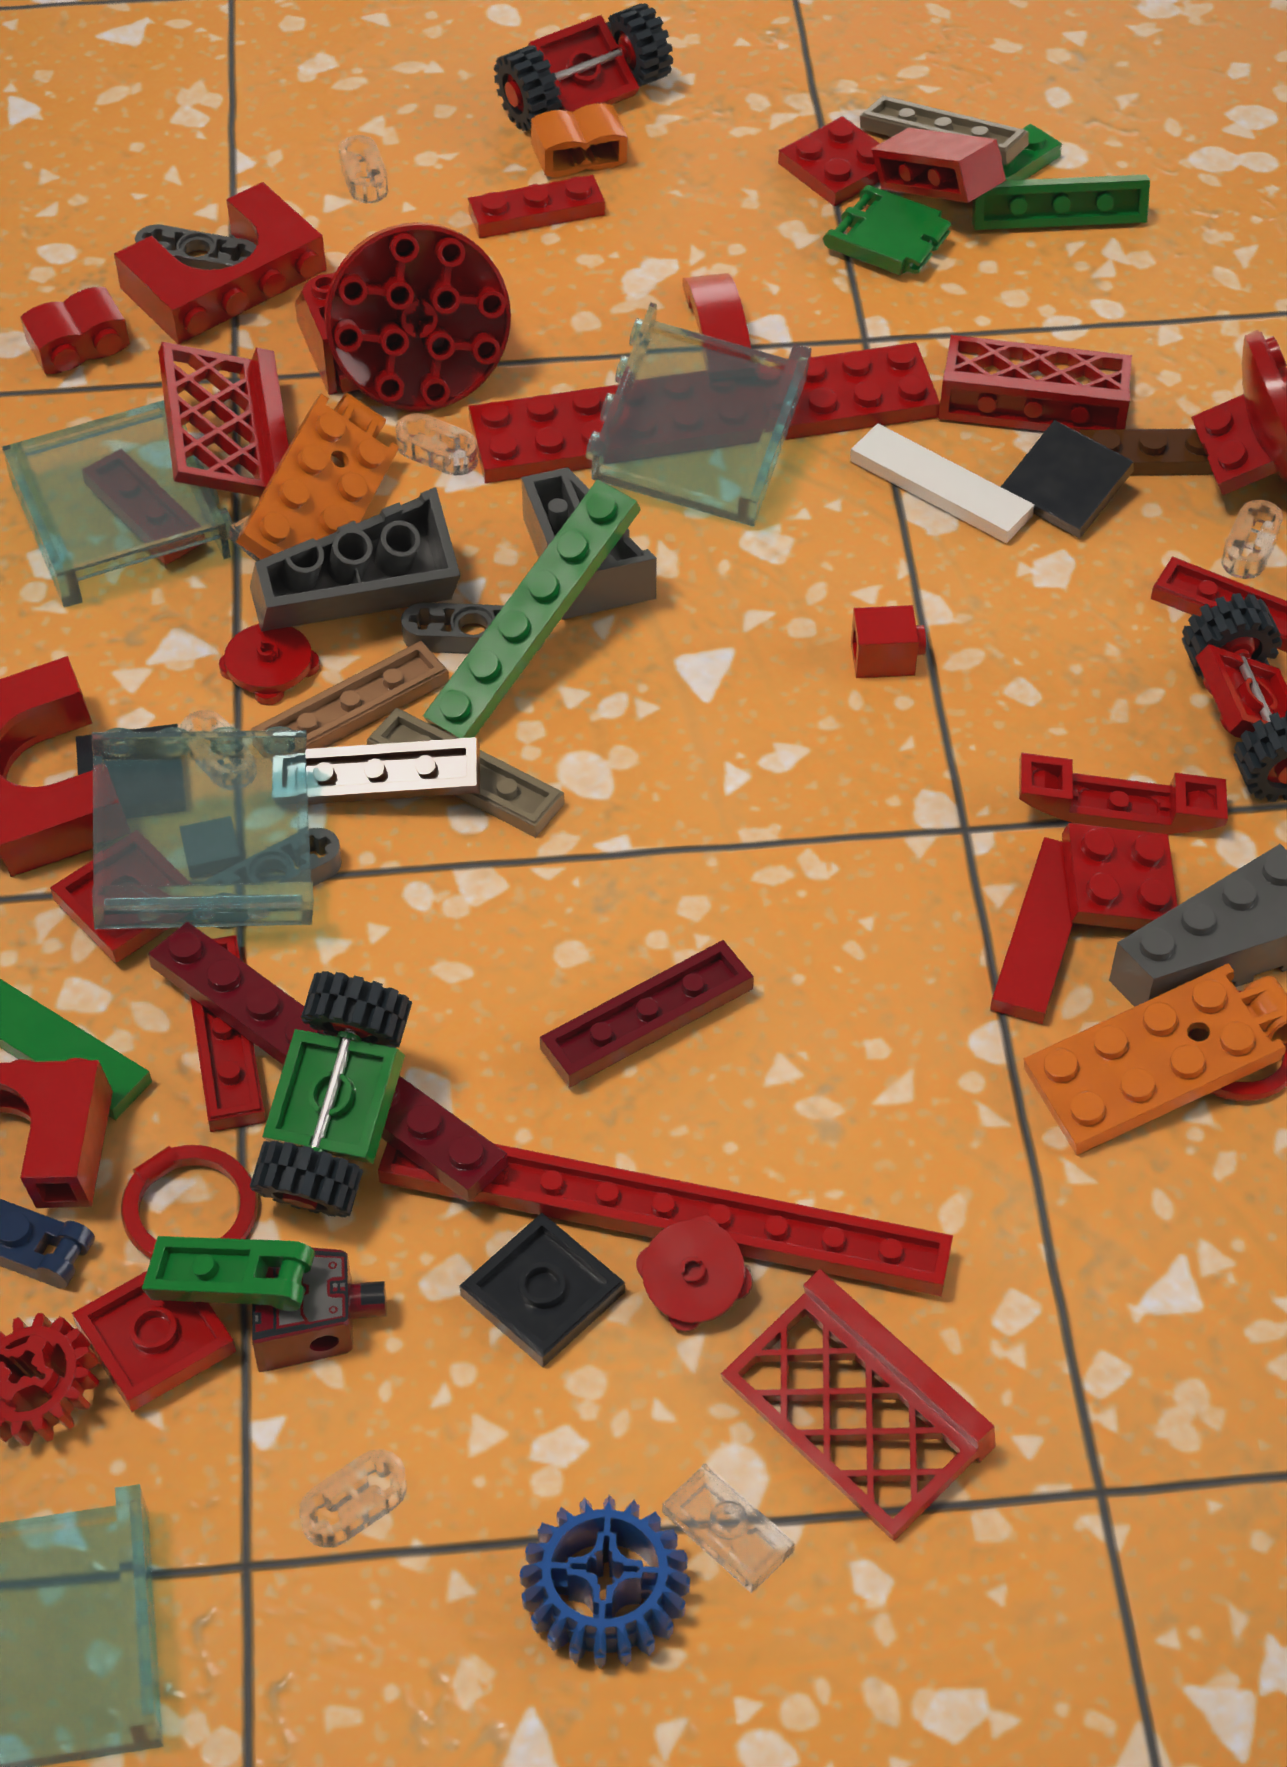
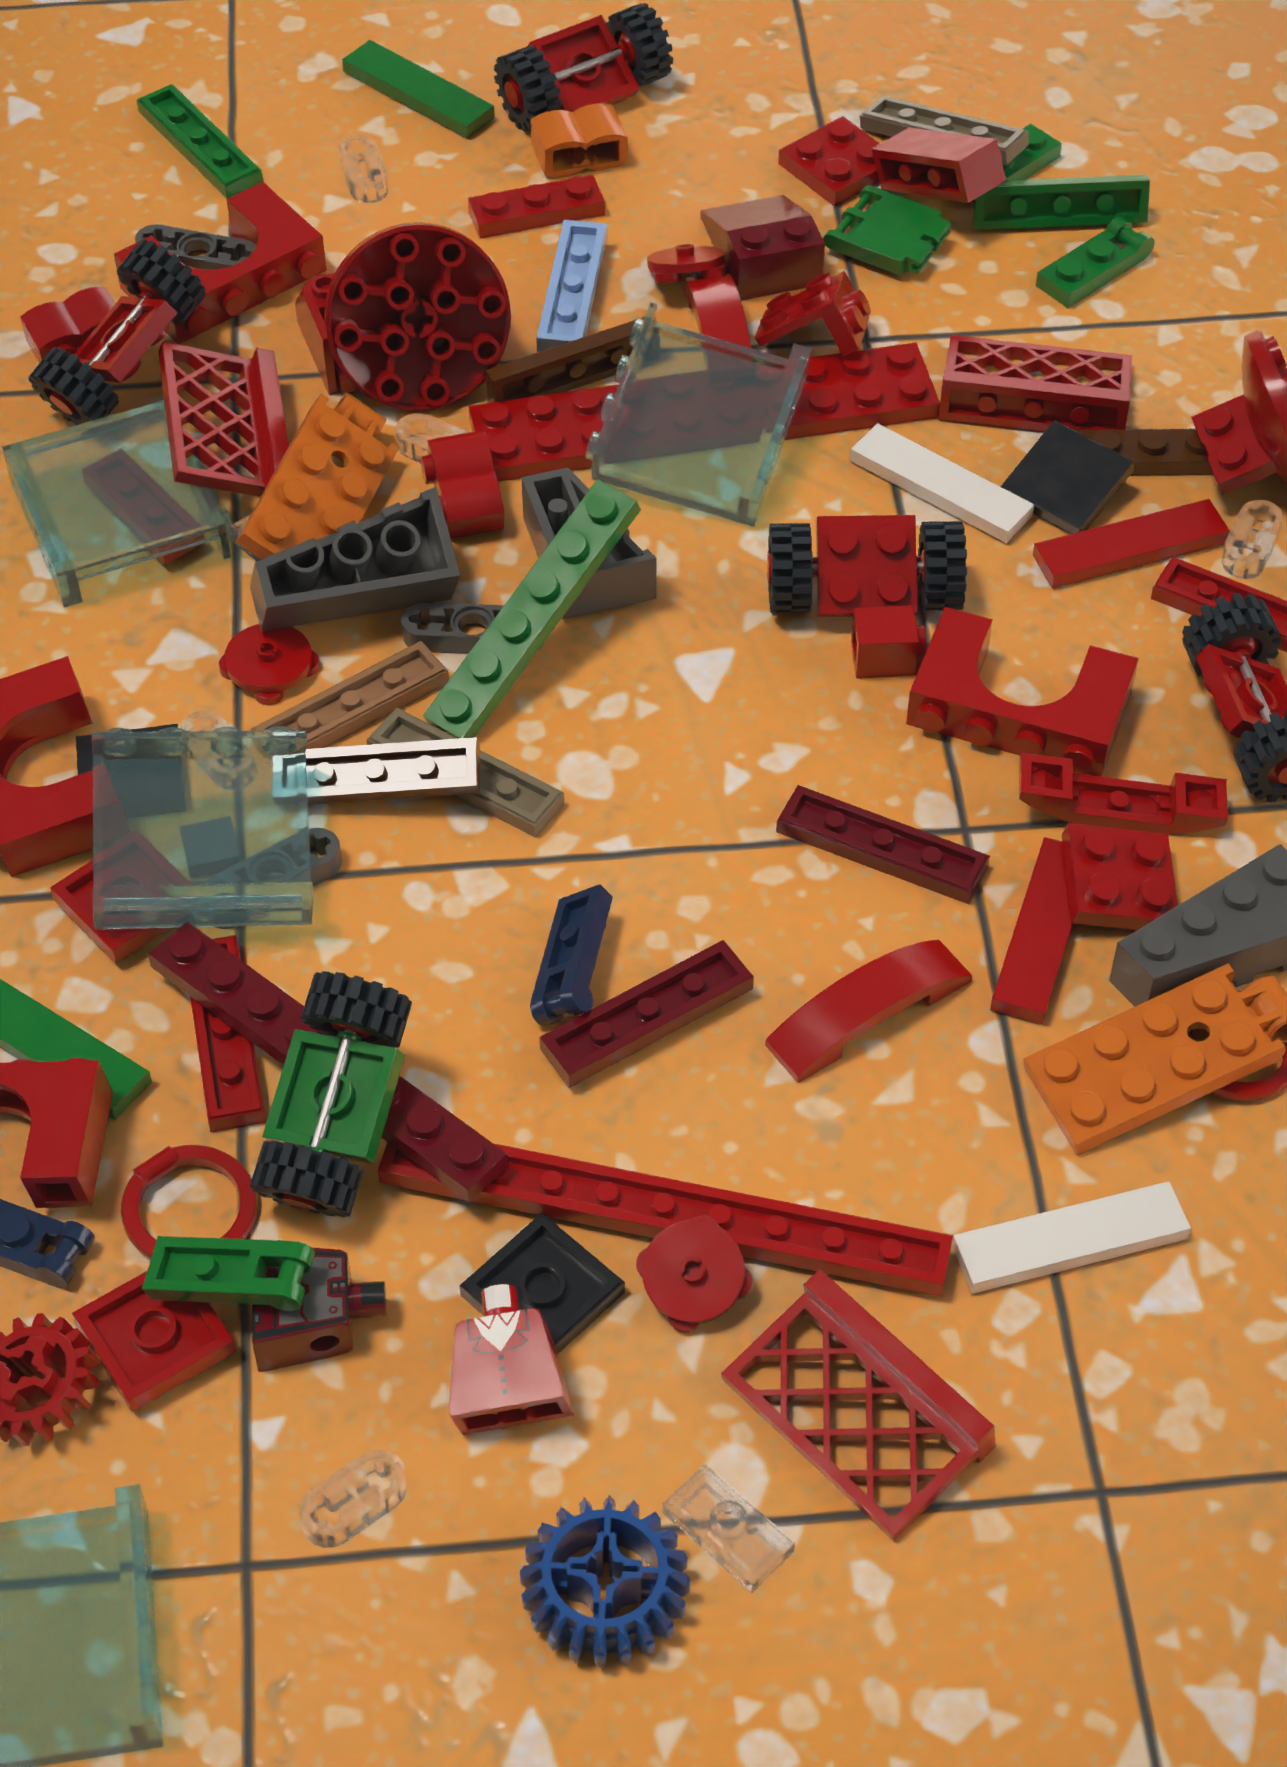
(114, 348): none -> plate
(199, 141): none -> green tile
(418, 88): none -> green tile
(465, 483): none -> red brick
(505, 1367): none -> torso
(561, 366): none -> reddish brown plate
(570, 956): none -> dark blue plate
(572, 283): none -> light blue plate
(686, 258): none -> red piece
(766, 245): none -> dark red slope
(825, 297): none -> red bracket
(861, 1001): none -> red slope
(866, 564): none -> plate
(883, 844): none -> dark red tile
(956, 703): none -> red arch
(1070, 1237): none -> white tile
(1095, 262): none -> green plate
(1130, 543): none -> red tile

